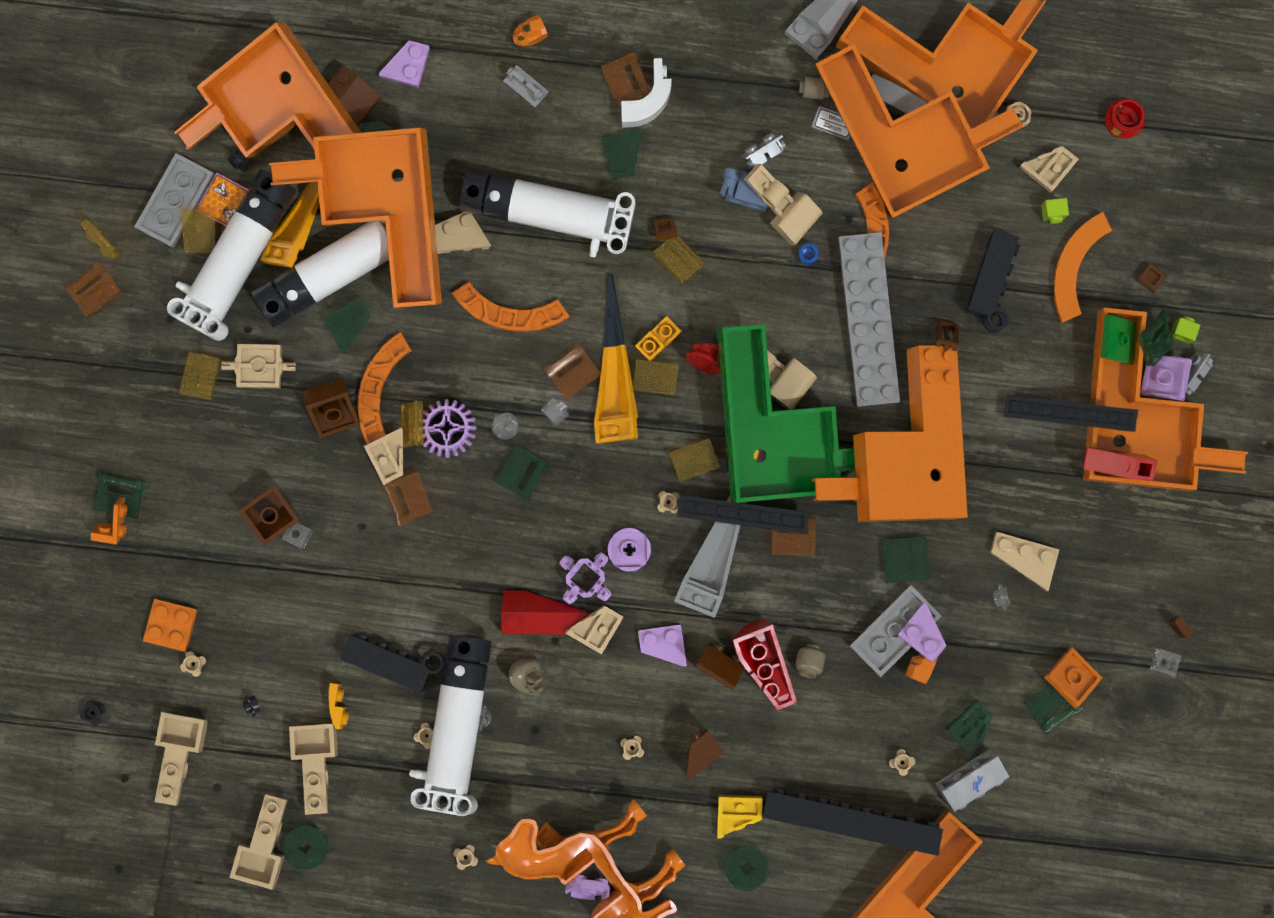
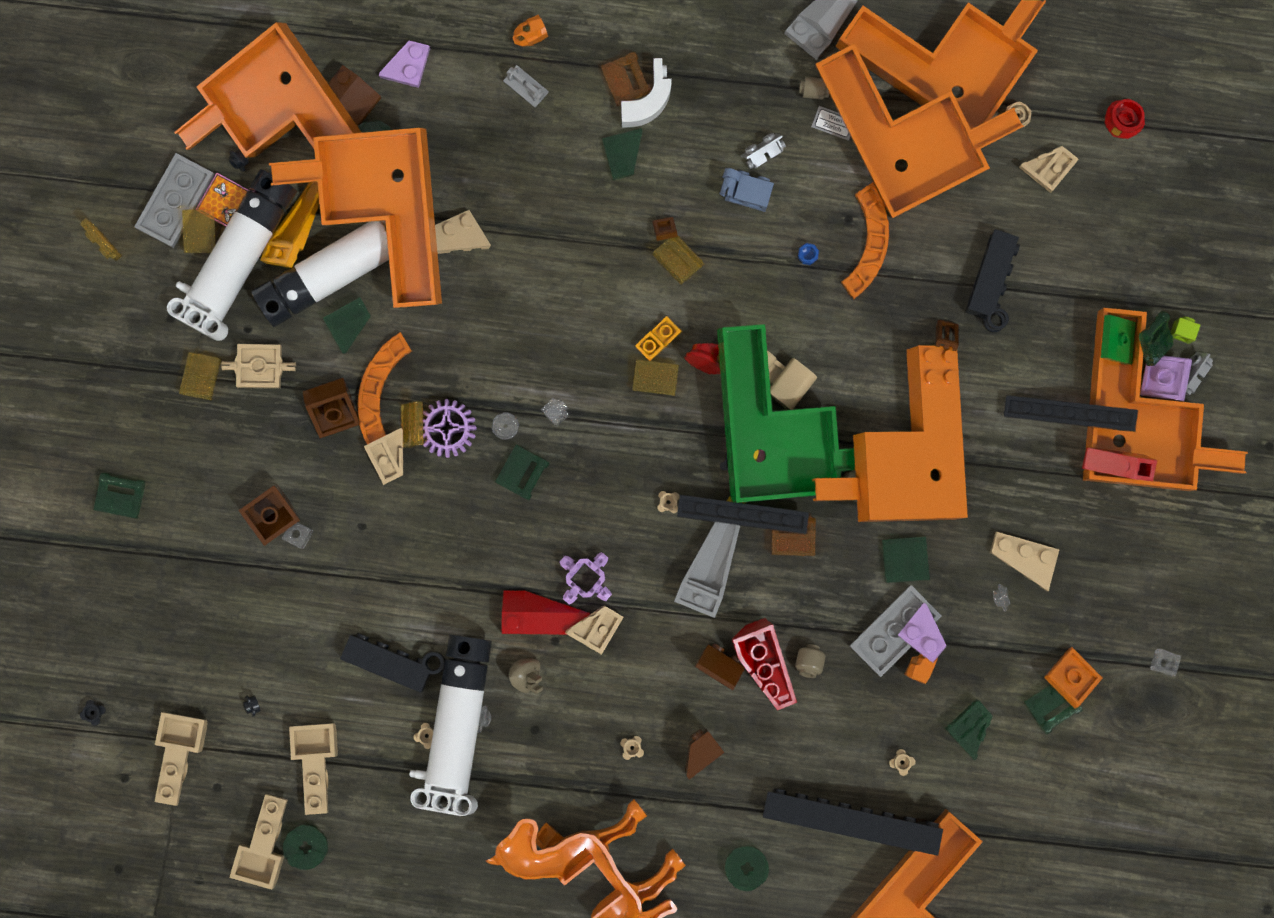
(96, 295): clear orange plate -> none
(112, 534): orange bracket -> none
(170, 625): orange plate -> none
(199, 662): tan plate -> none
(338, 713): light orange slope -> none
(414, 496): clear orange plate -> none
(460, 853): tan plate -> none
(508, 318): orange tile -> none
(548, 208): white piece -> none
(577, 377): clear orange plate -> none
(587, 889): lavender plate -> none
(616, 402): light orange plate -> none
(637, 541): lavender plate -> none
(664, 643): lavender wing -> none
(694, 460): clear yellow plate -> none
(737, 812): yellow wing -> none
(793, 213): tan plate -> none
(869, 319): light grey plate -> none
(895, 97): light grey slope -> none
(972, 780): light grey brick -> none
(1055, 210): lime plate -> none
(1069, 262): orange tile -> none
(1151, 277): reddish brown tile -> none
(1181, 627): reddish brown tile -> none

